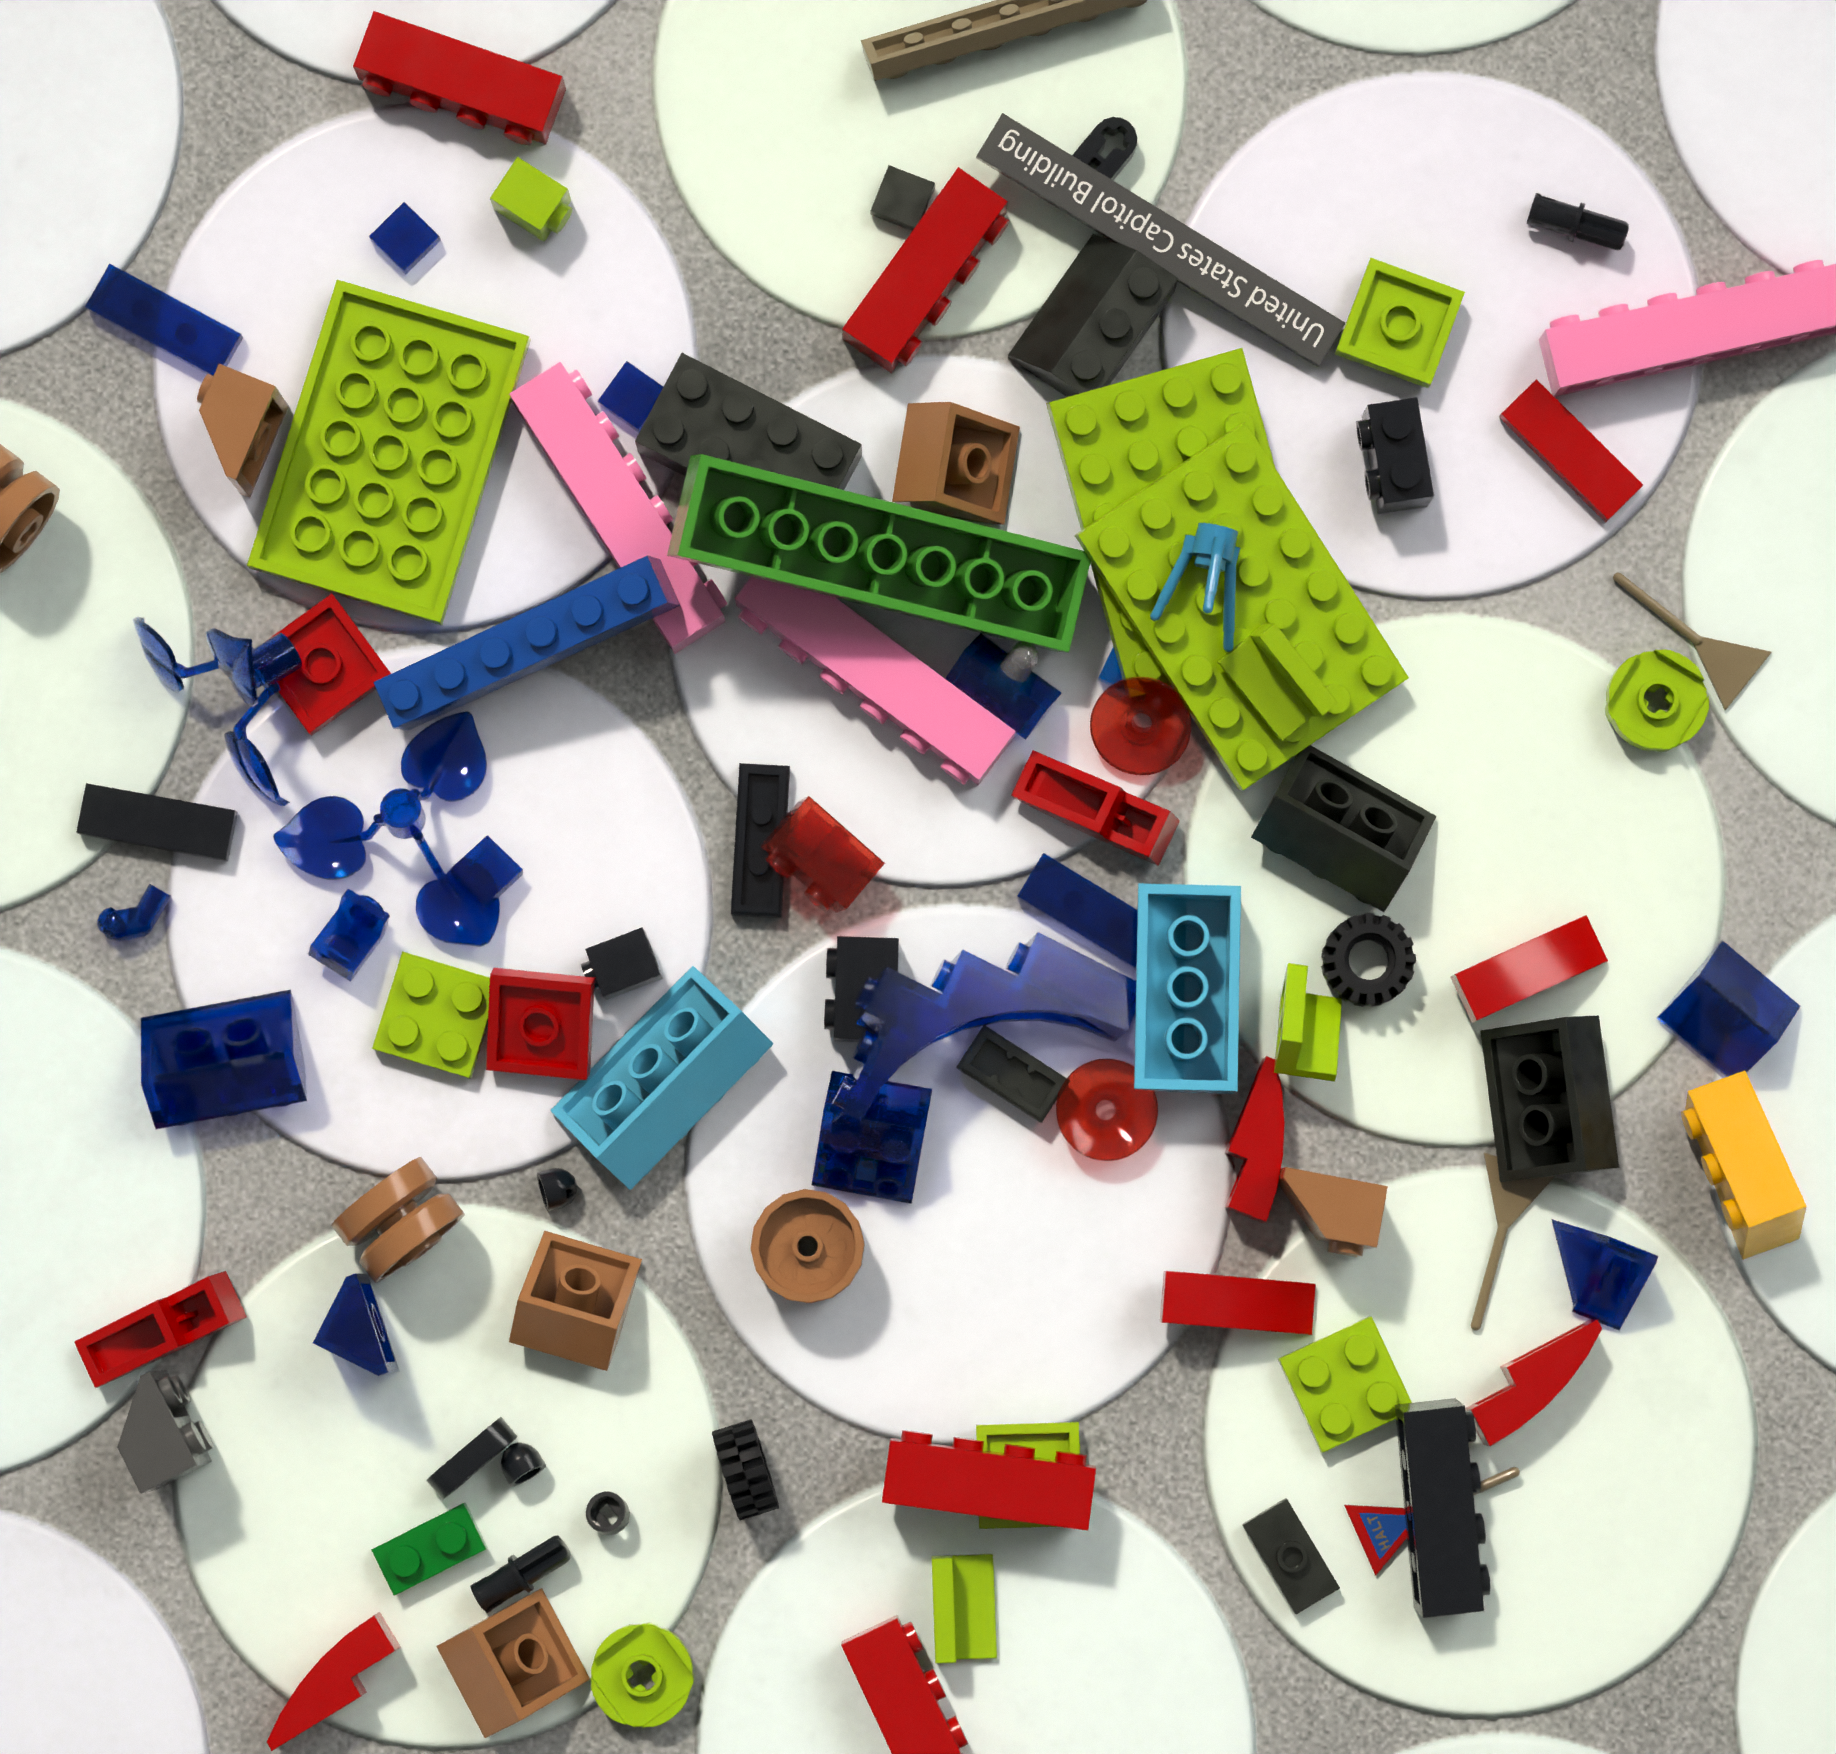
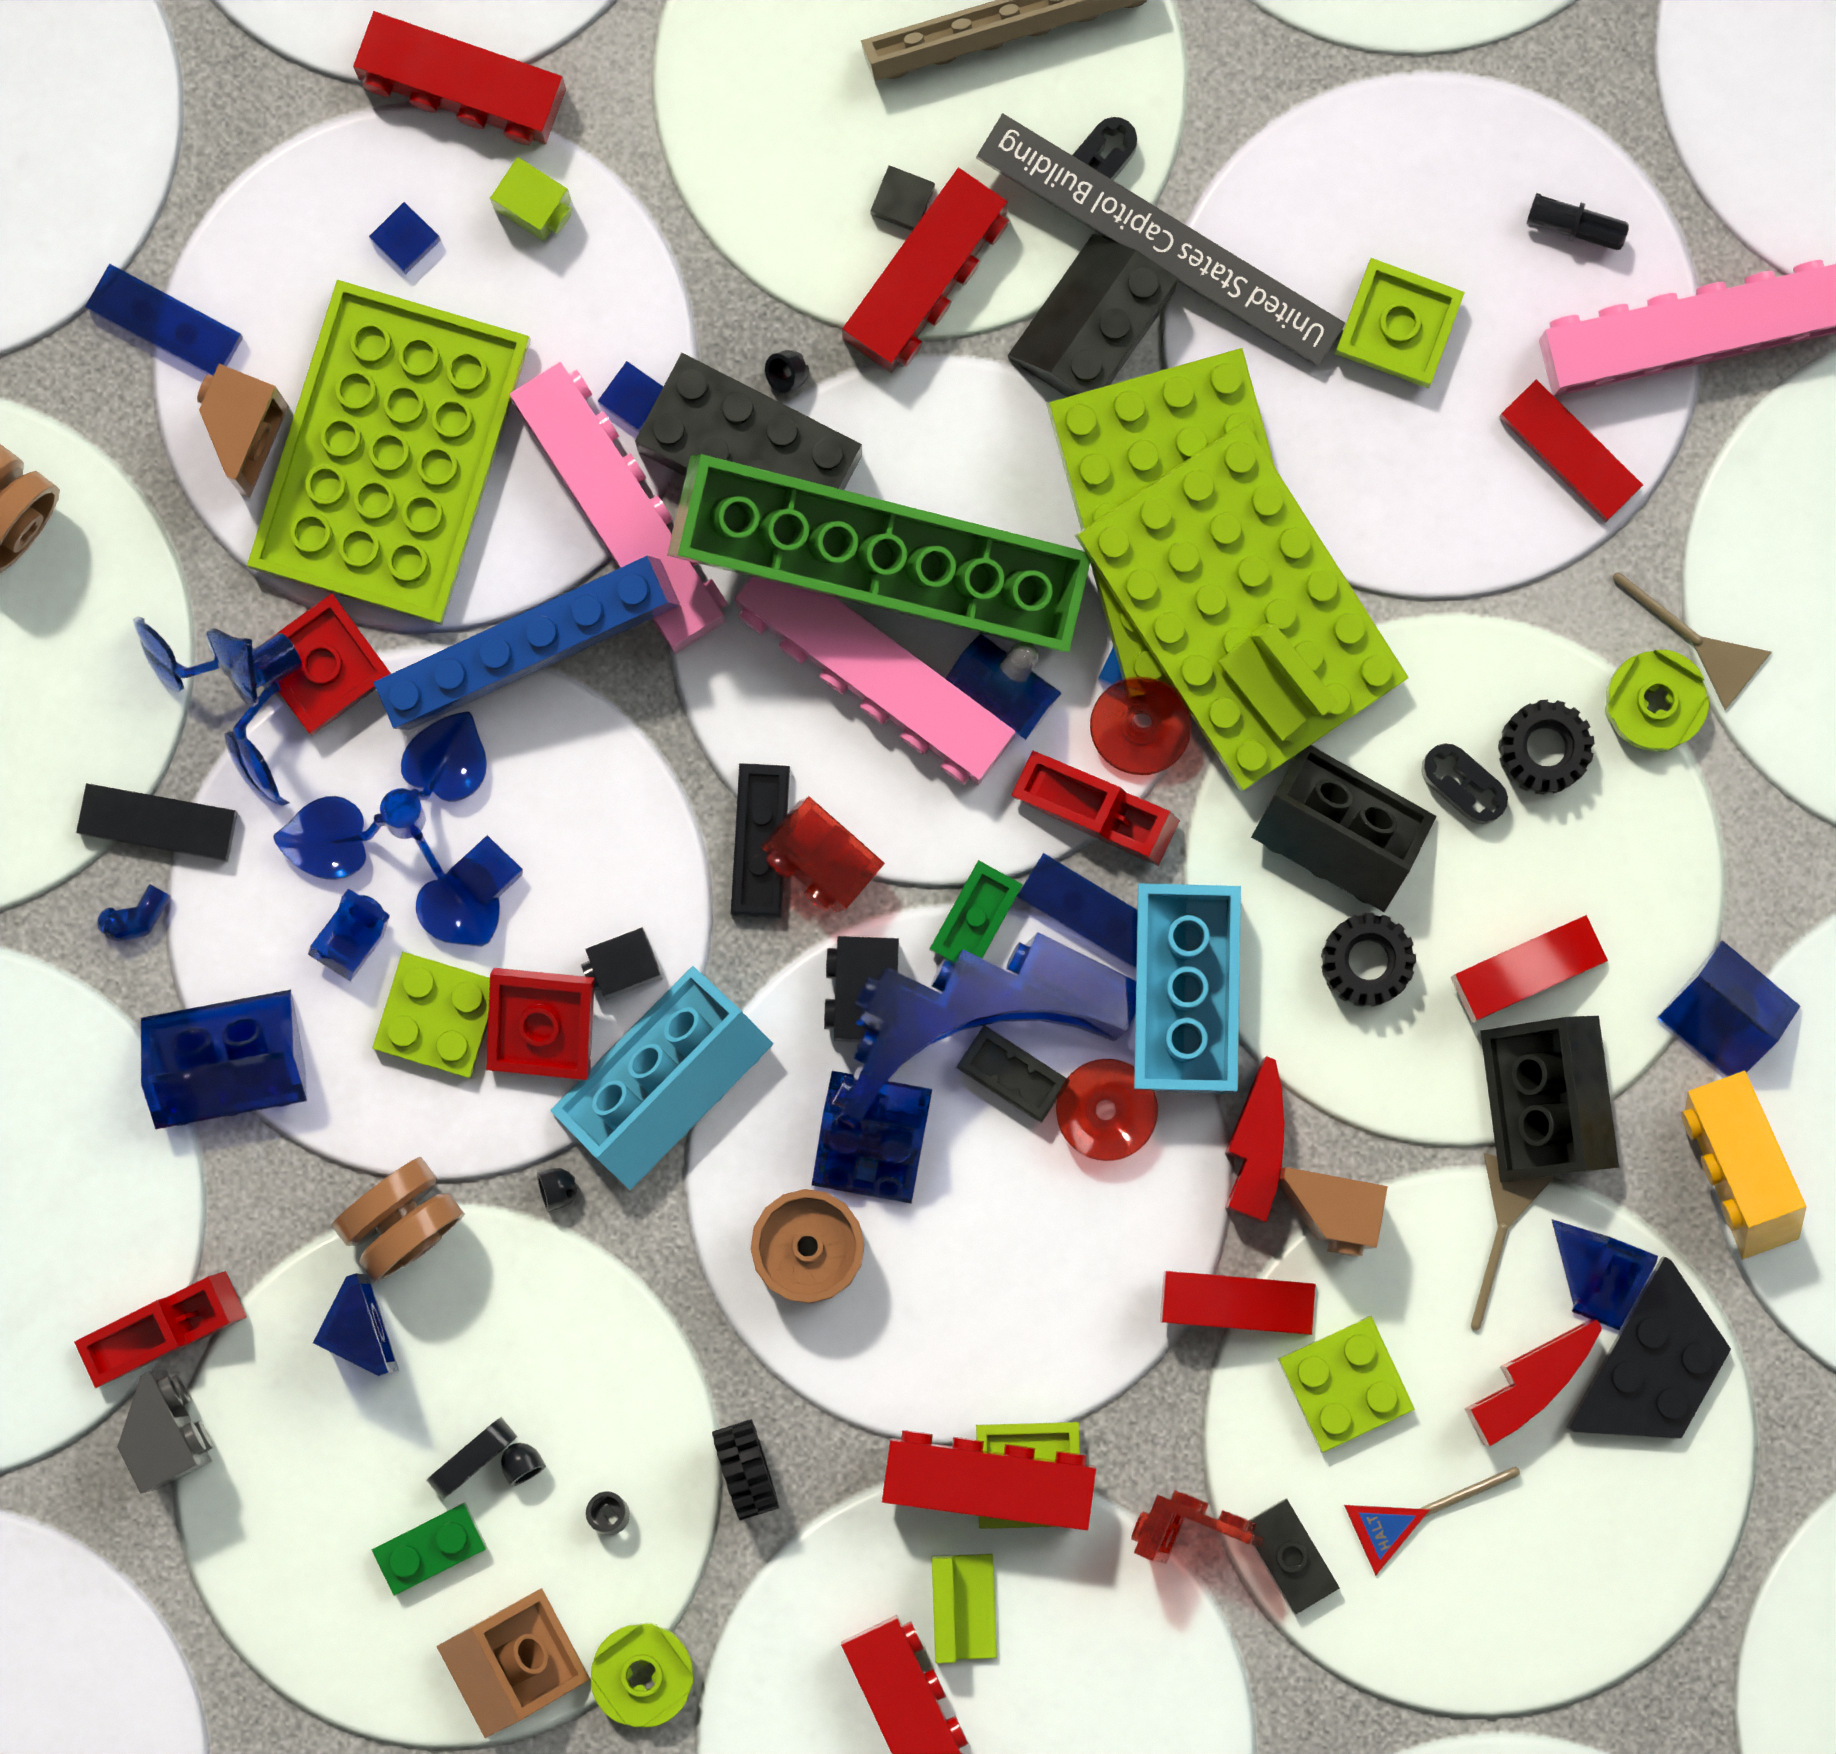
(334, 1679): red slope -> none
(520, 1573): black axle -> none
(574, 1300): medium nougat slope -> none
(781, 361): none -> black hinge
(956, 462): medium nougat slope -> none
(976, 913): none -> green plate
(1159, 1529): none -> clear red bracket
(1214, 551): dark azure plant -> none
(1306, 1029): lime panel -> none
(1396, 455): black brick -> none
(1441, 1507): black brick -> none
(1472, 774): none -> black beam
(1572, 730): none -> black tyre
(1655, 1365): none -> black wing

